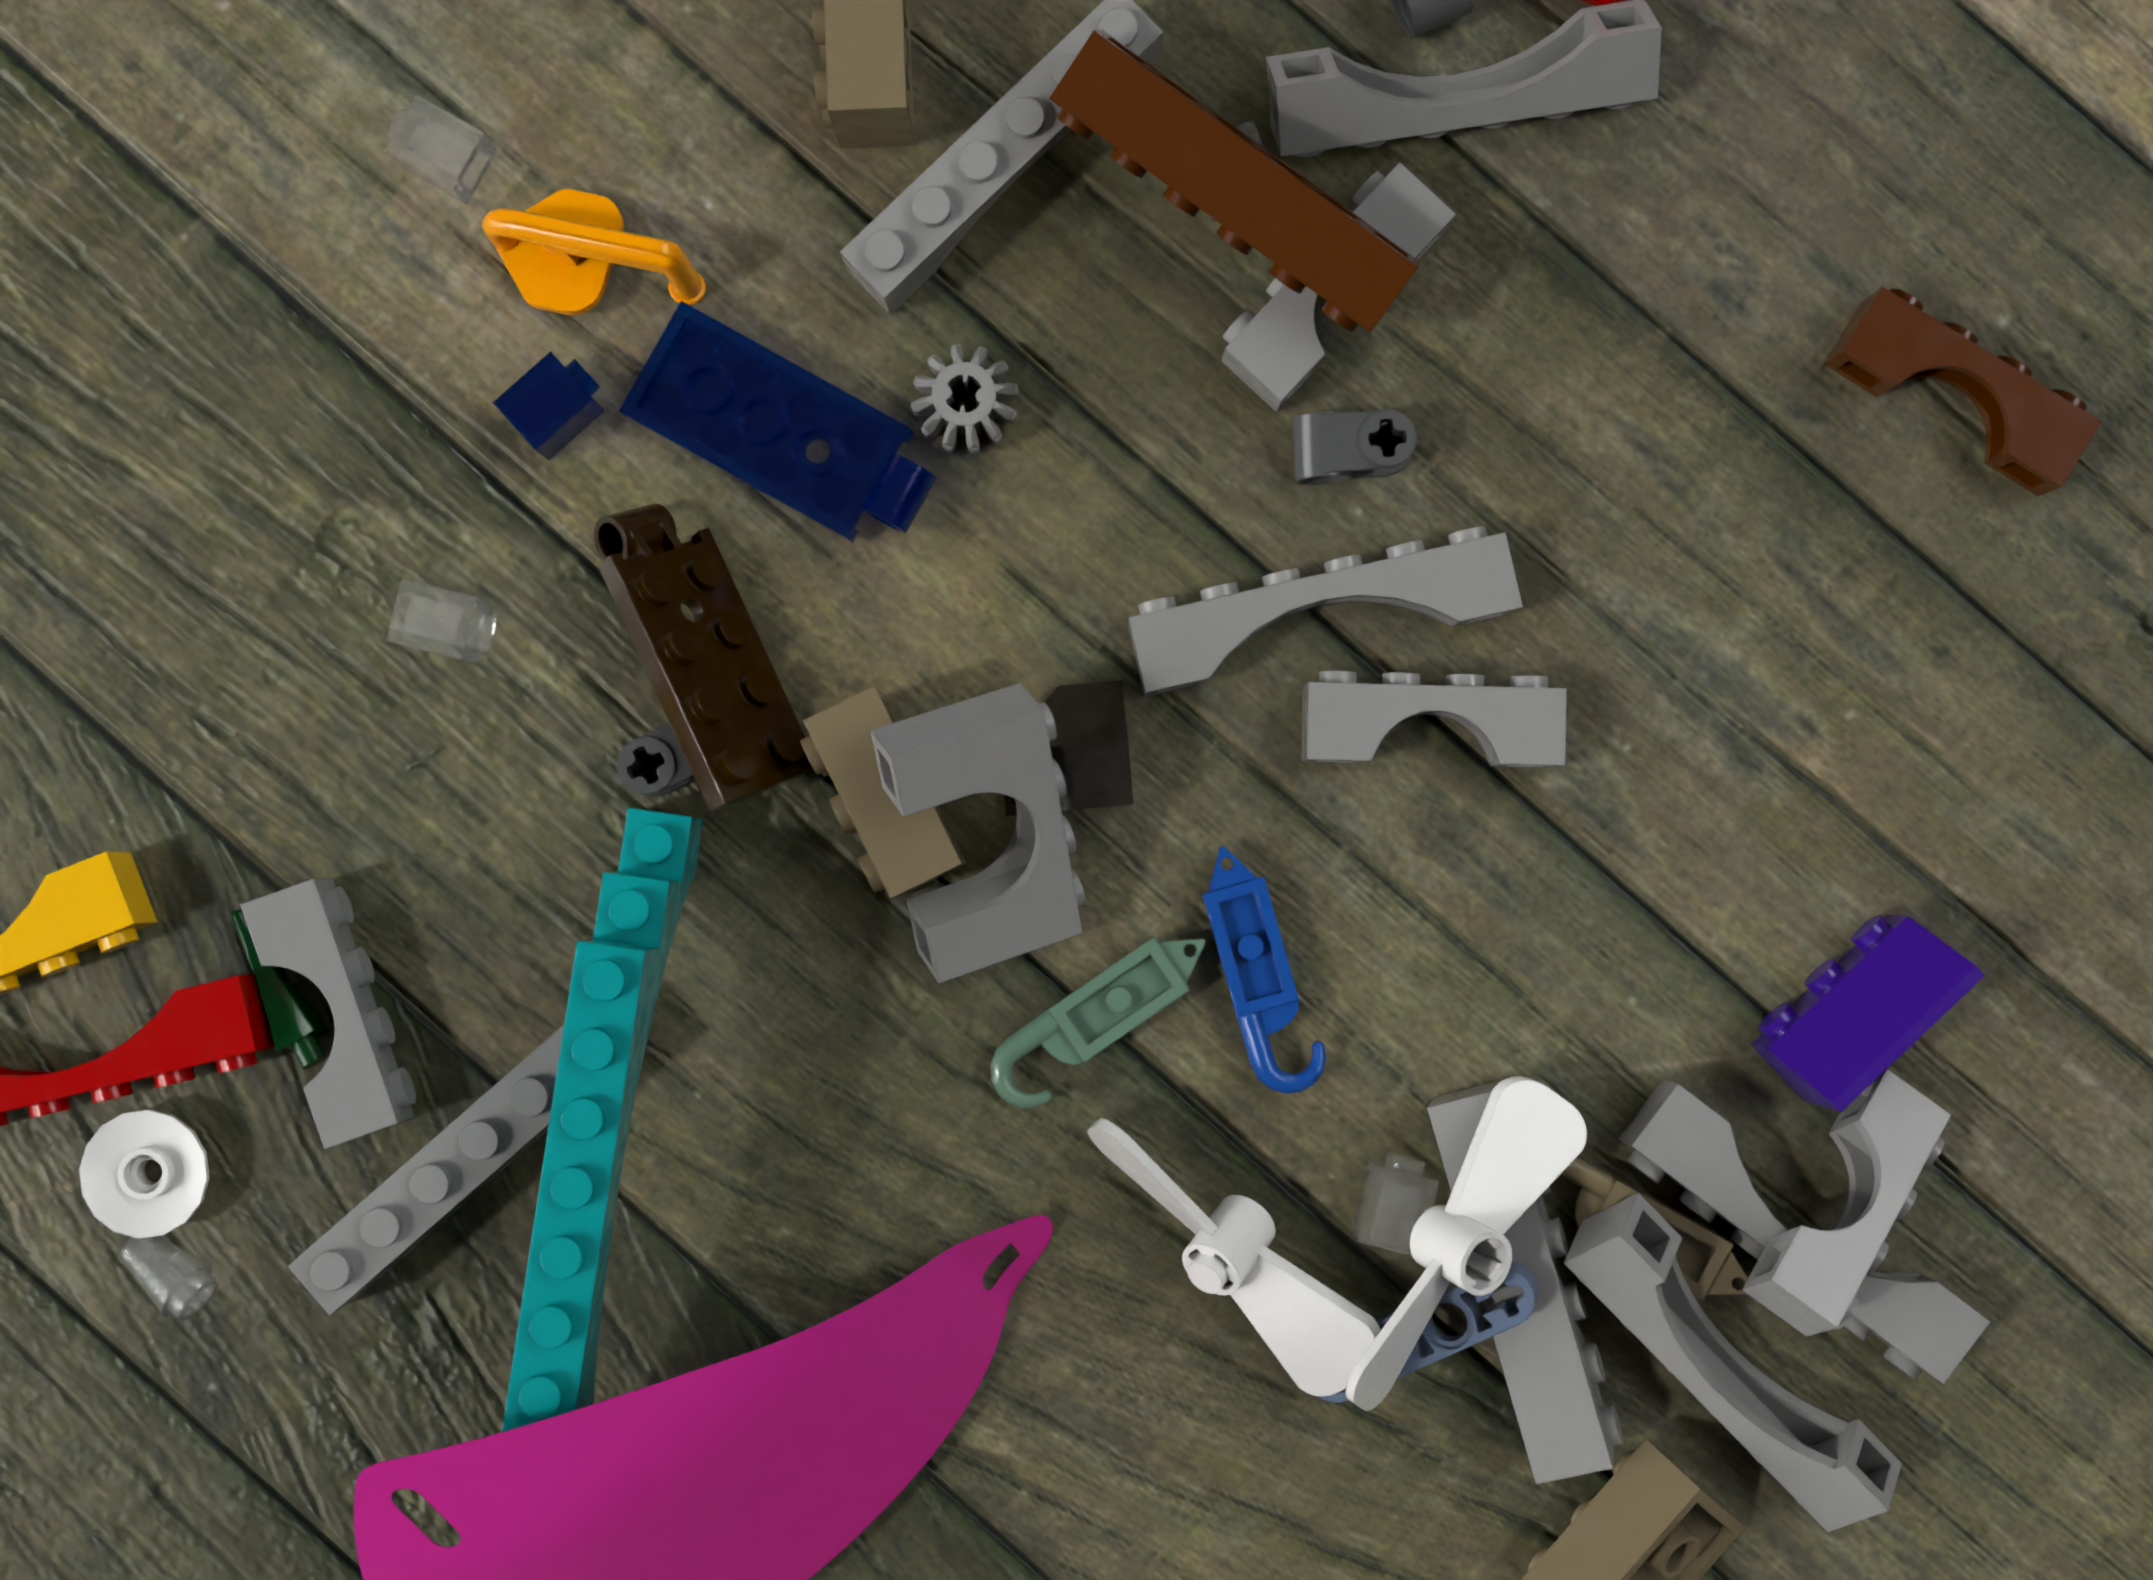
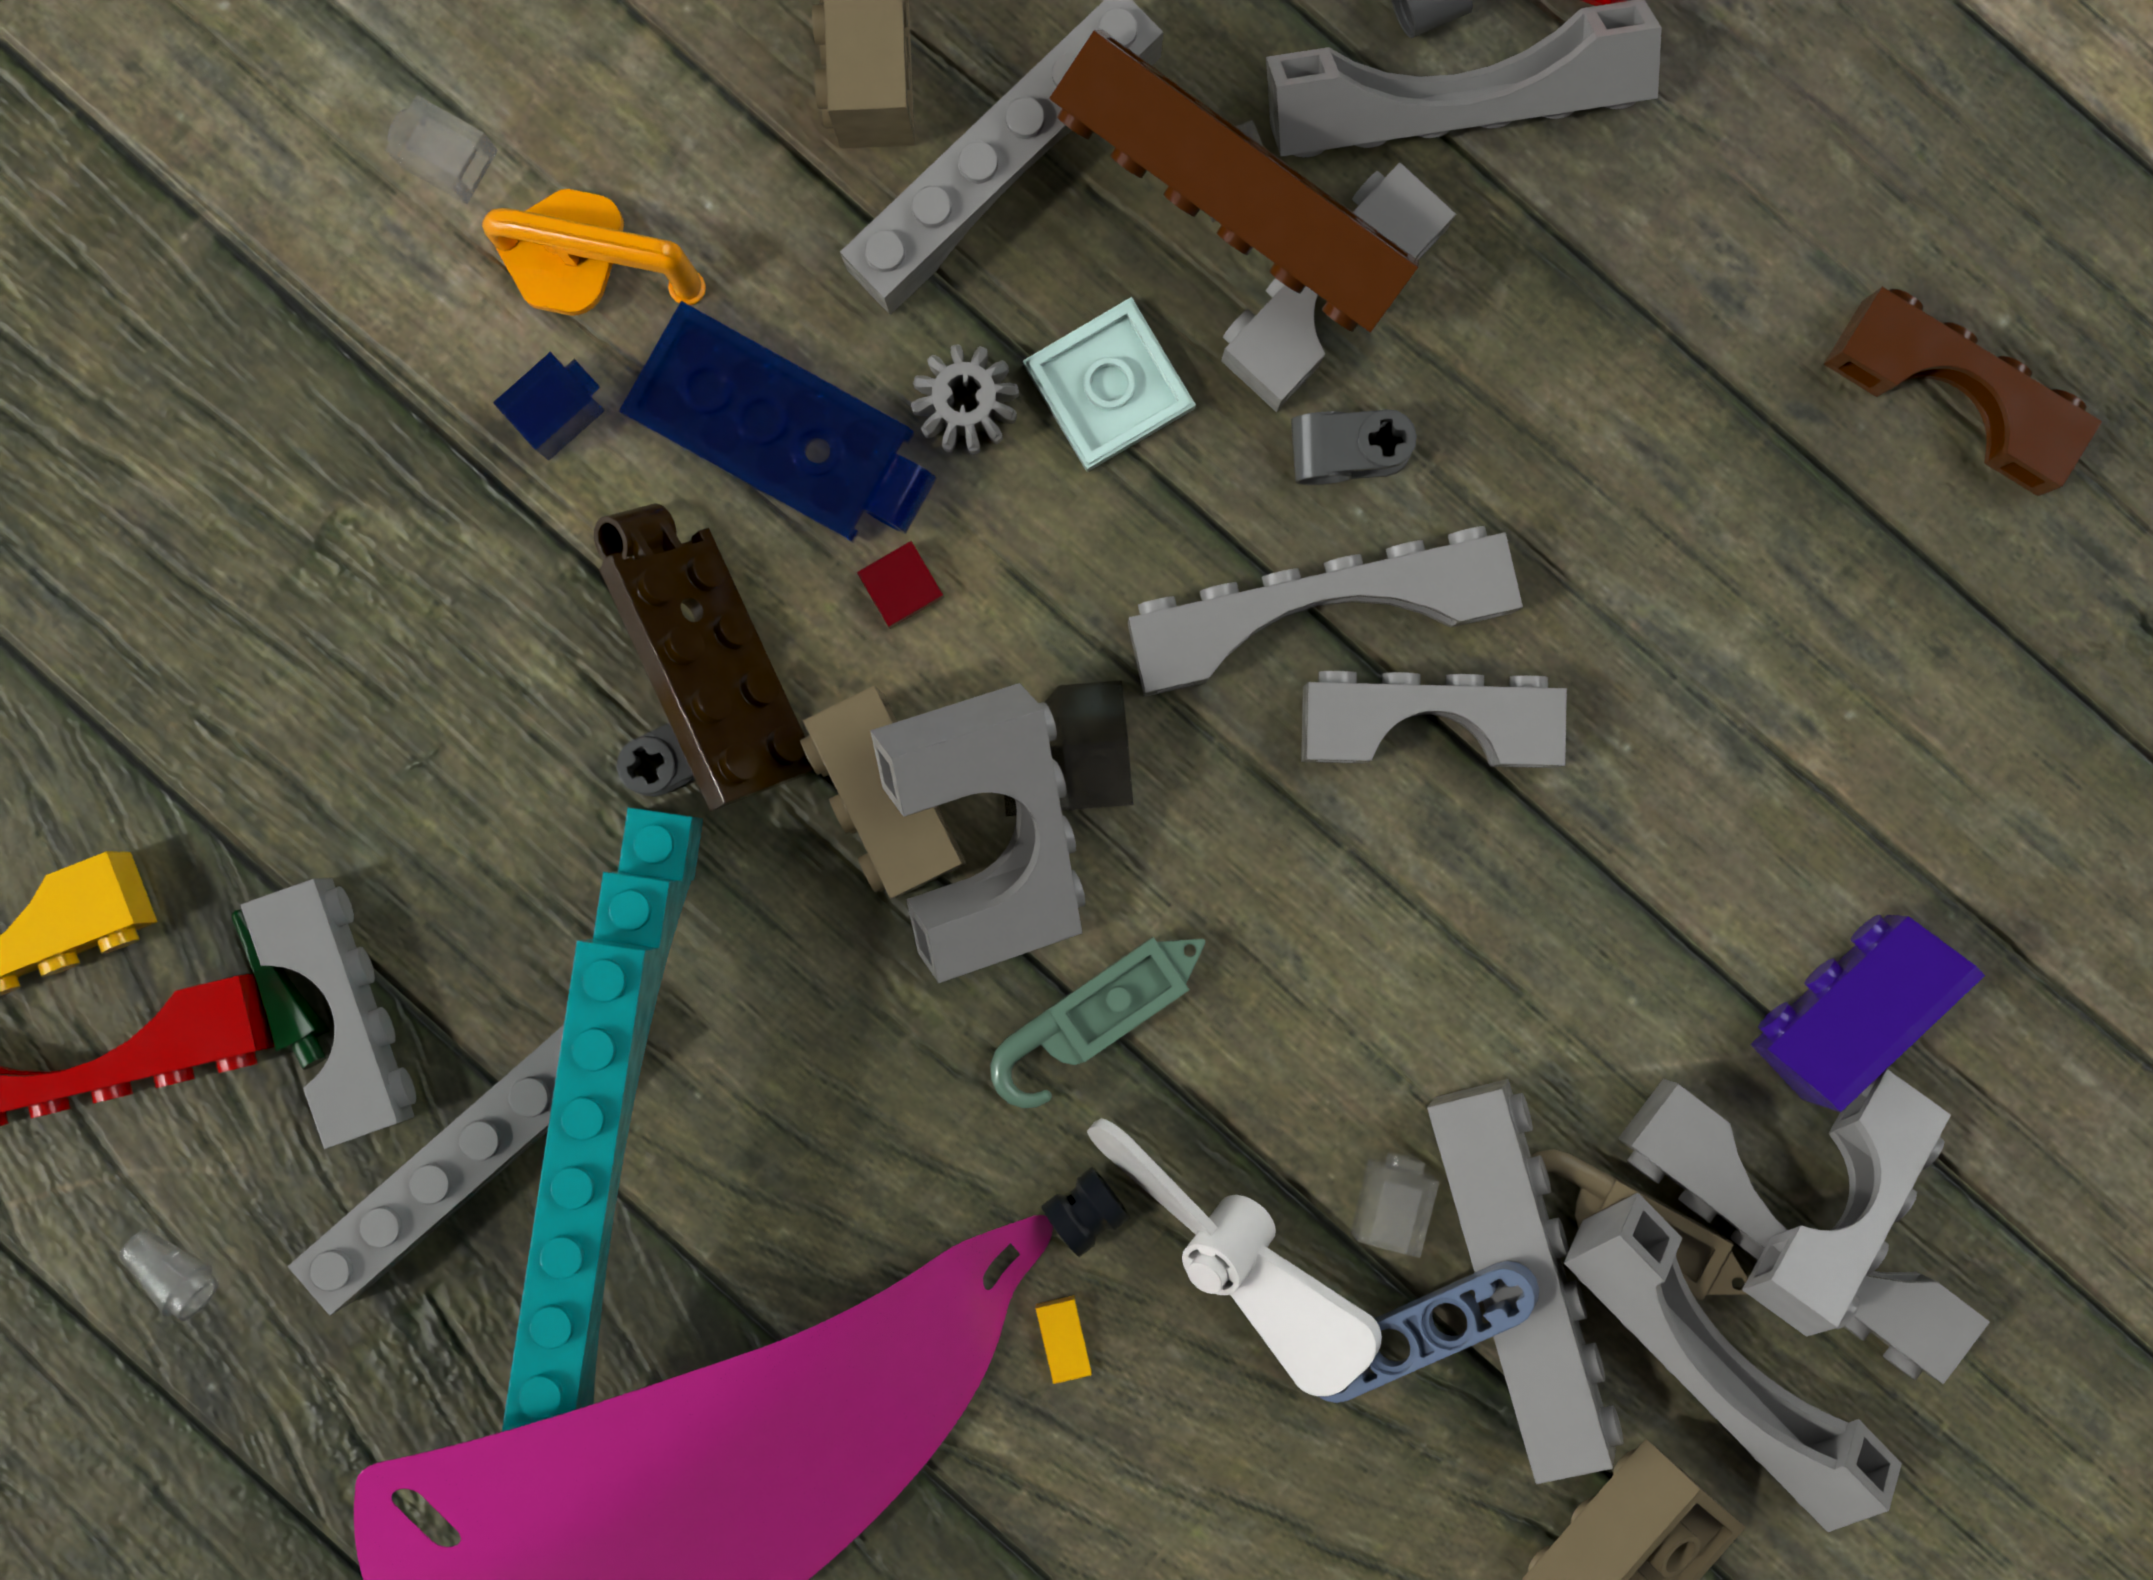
(116, 1179): white dish -> none
(441, 622): clear brick -> none
(900, 584): none -> dark red tile
(1063, 1339): none -> yellow piece
(1085, 1212): none -> black wheel
(1109, 384): none -> light aqua tile
(1256, 970): blue plate -> none
(1514, 1156): white piece -> none

